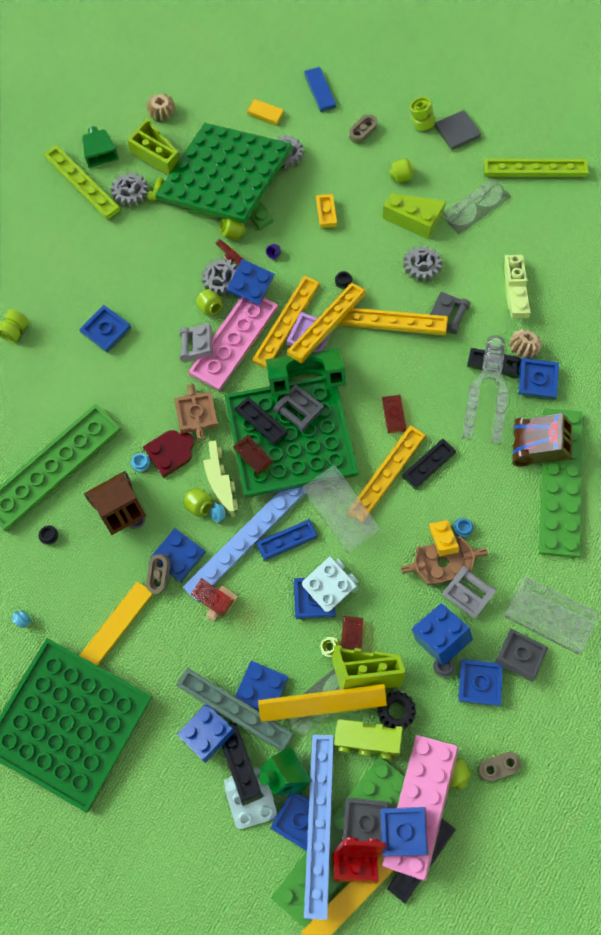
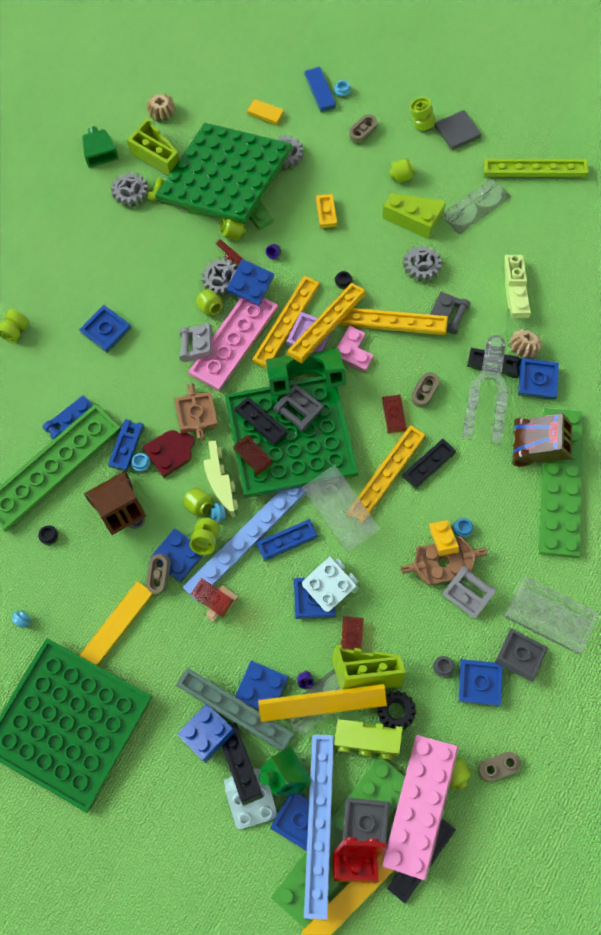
(67, 417): none -> blue plate
(81, 182): lime plate -> none
(126, 445): none -> blue plate
(204, 536): none -> lime wheel
(305, 684): none -> dark purple hinge
(325, 646): lime plate -> none
(342, 88): none -> medium azure plate
(350, 350): none -> bright pink plate
(404, 831): blue plate -> none
(425, 391): none -> dark tan plate
(442, 634): blue brick -> none

